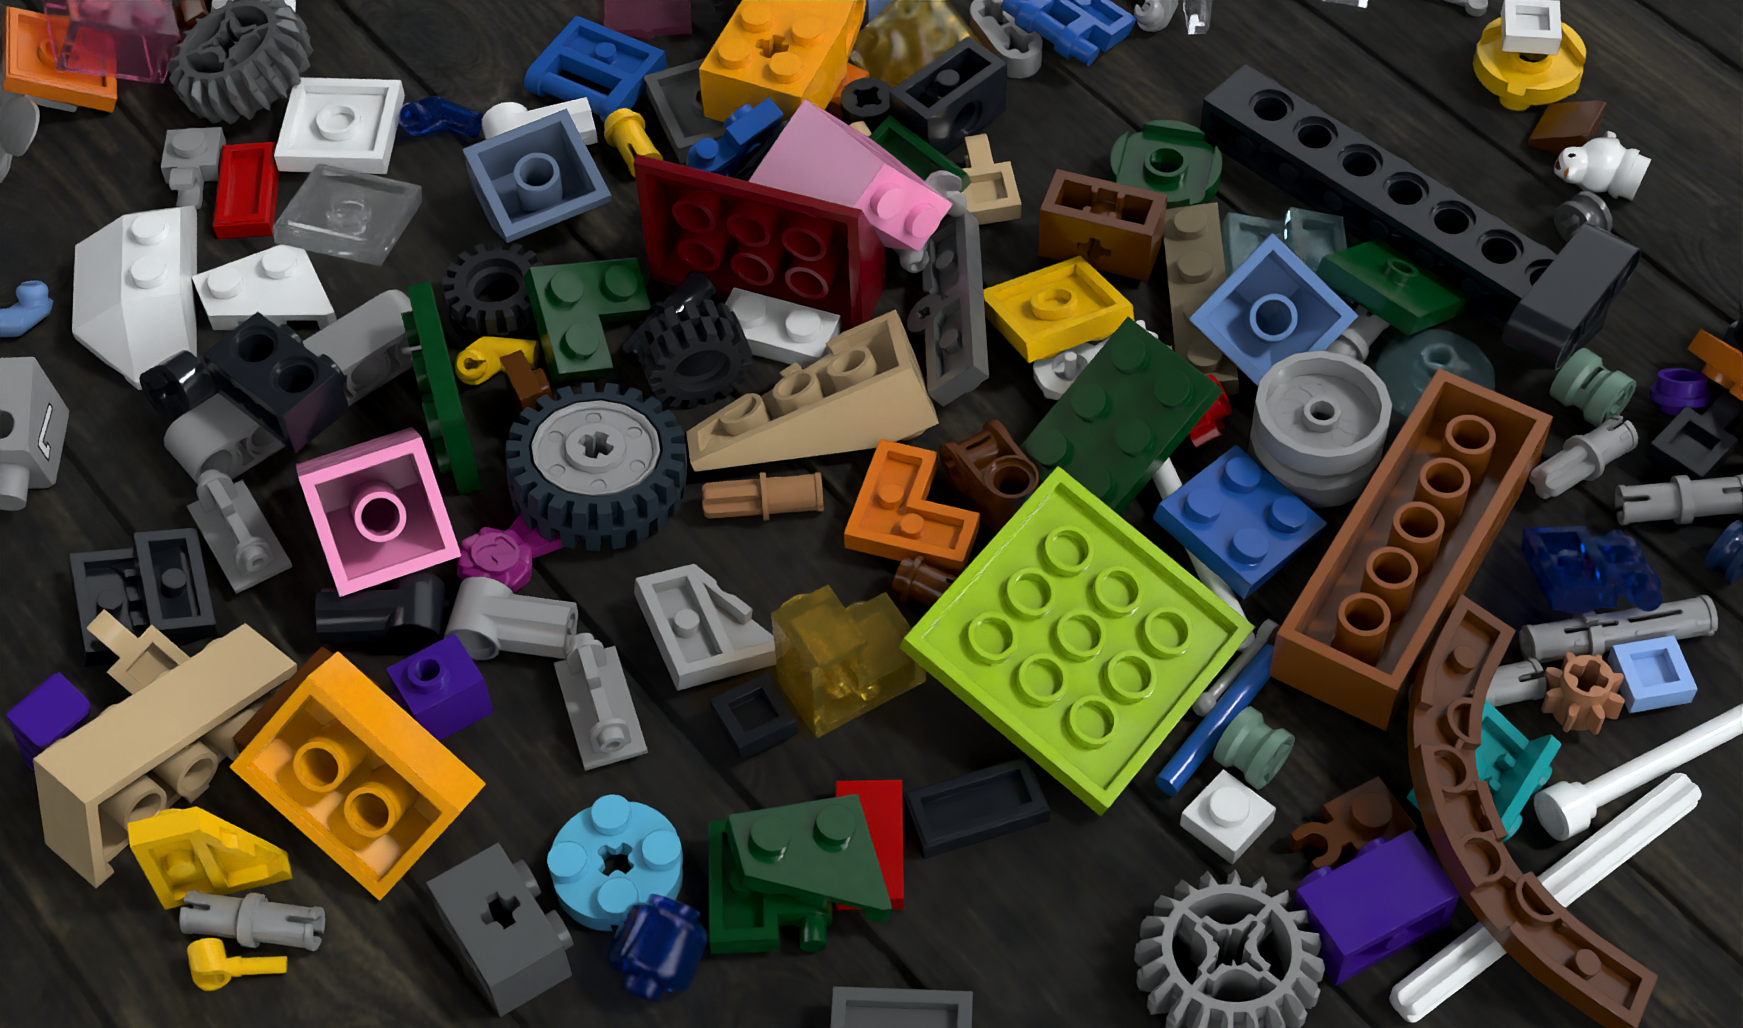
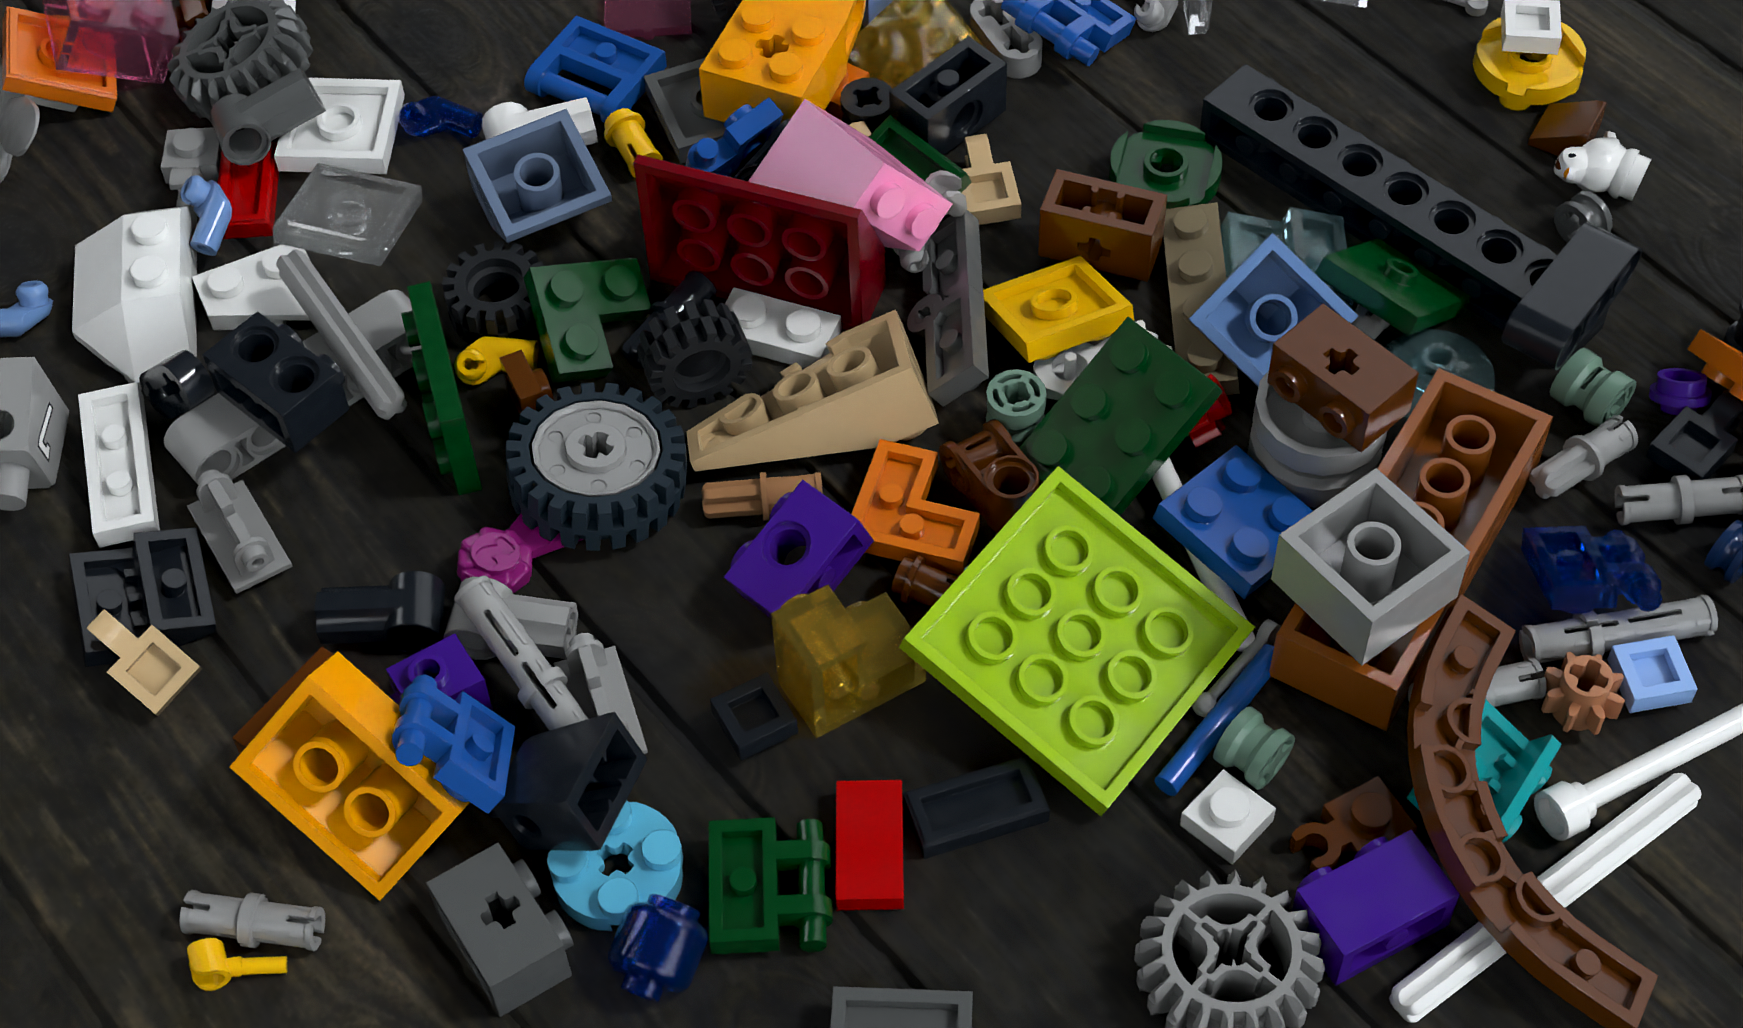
(46, 716): dark purple slope -> none
(118, 464): none -> white plate
(153, 748): tan wedge -> none
(203, 854): yellow wing -> none
(213, 213): none -> medium blue arm
(264, 116): none -> dark grey piece
(341, 334): none -> light grey axle
(378, 510): bright pink slope -> none
(458, 735): none -> blue plate
(485, 605): none -> light grey pin
(570, 785): none -> black torso
(701, 627): light grey wing -> none
(798, 518): none -> dark purple brick
(811, 853): dark green wing -> none
(1017, 402): none -> sand green wheel
(1341, 378): none -> reddish brown brick
(1369, 565): none -> light grey brick

